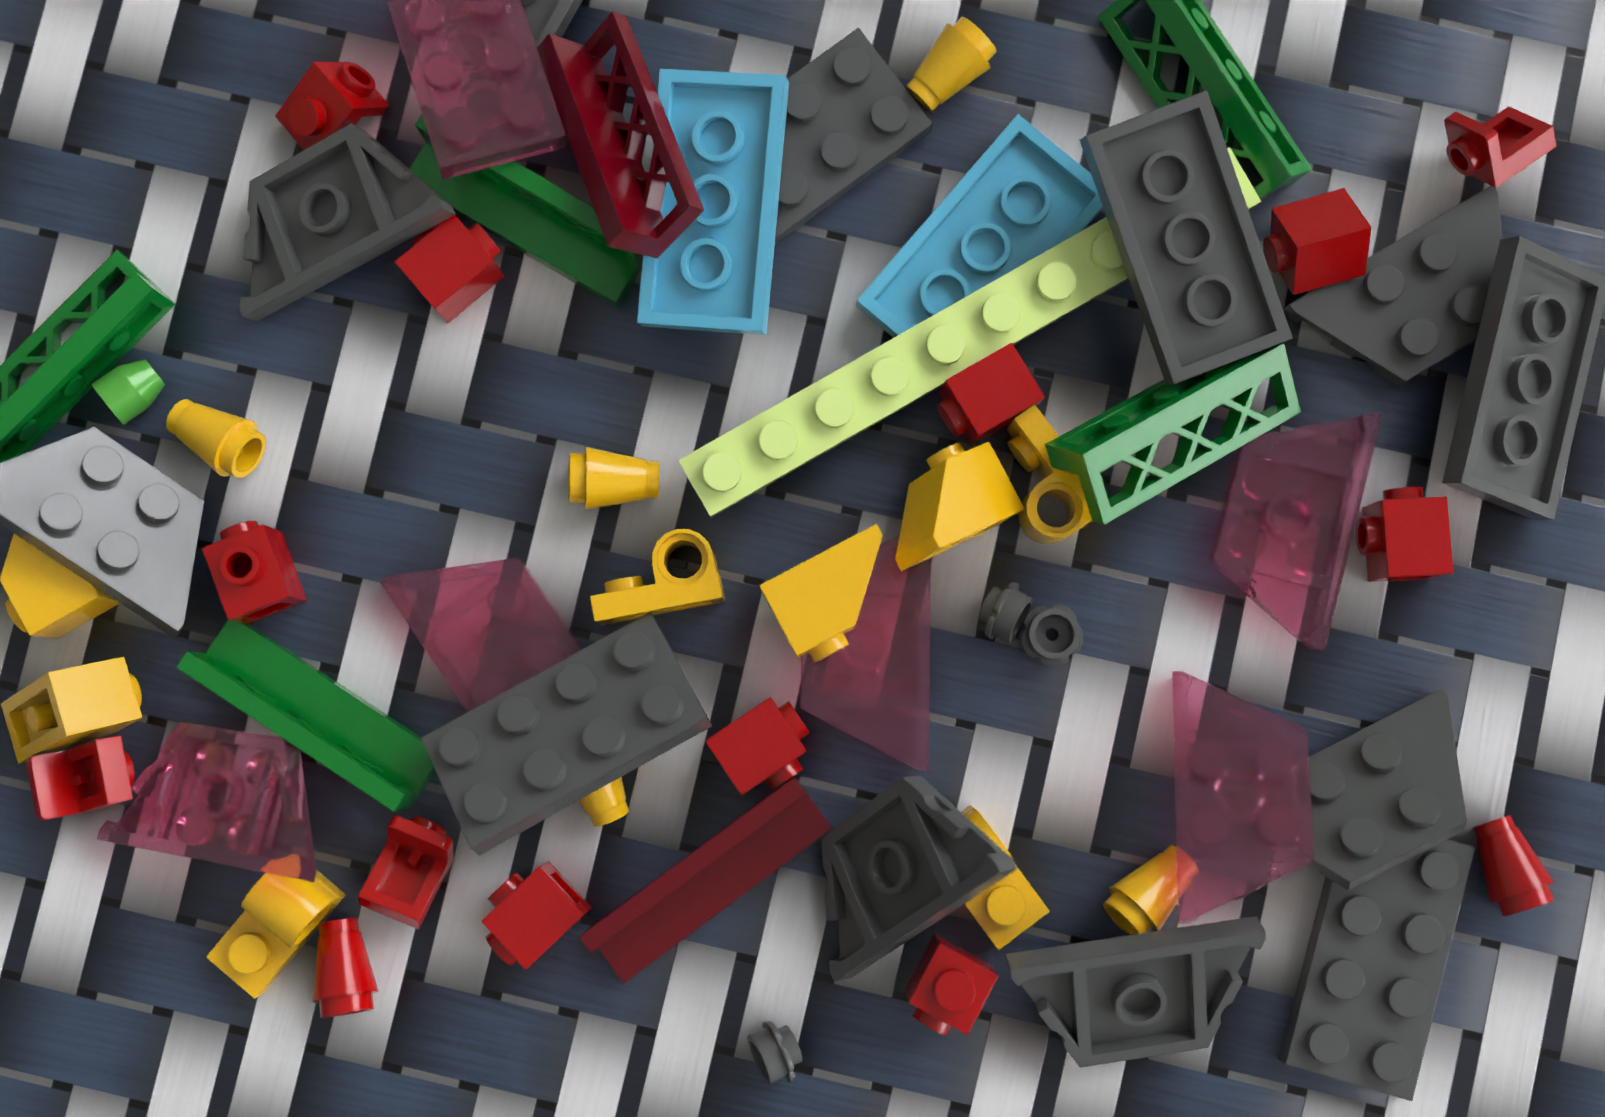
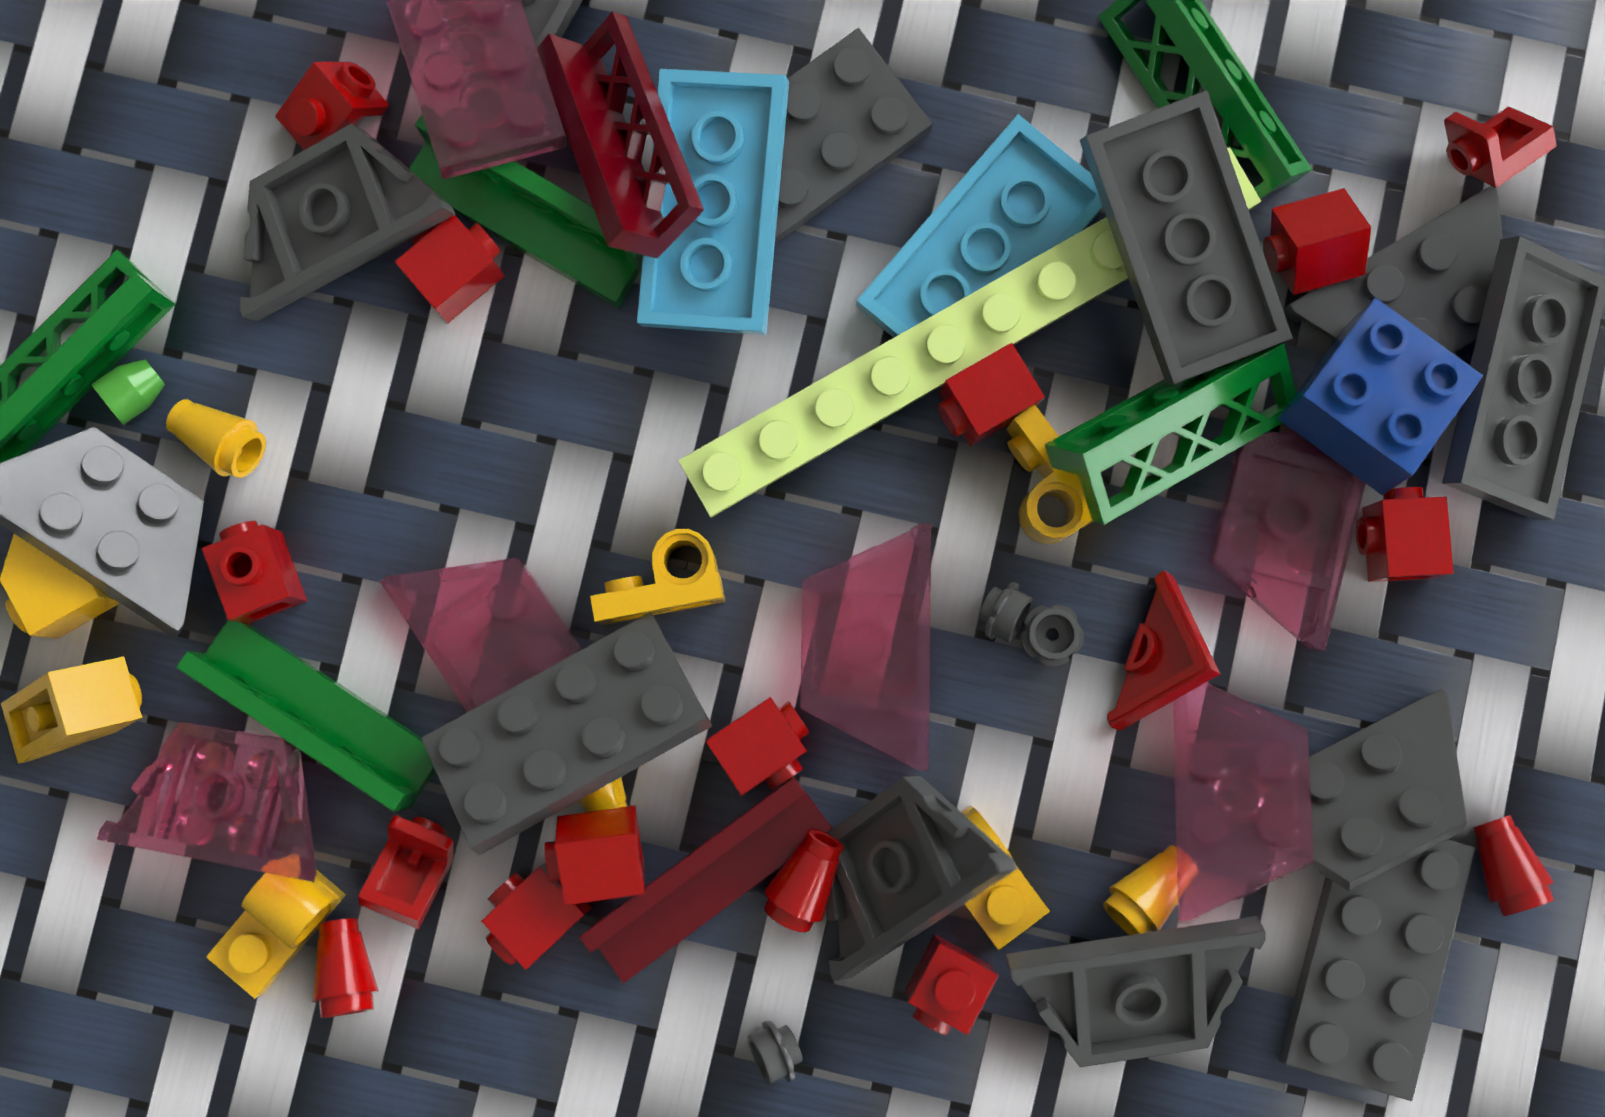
(80, 778): red bracket -> none
(597, 855): none -> red brick
(610, 478): yellow cone -> none
(804, 883): none -> red cone
(824, 595): yellow slope -> none
(951, 64): yellow cone -> none
(954, 502): yellow slope -> none
(1164, 658): none -> red tile
(1380, 397): none -> blue brick

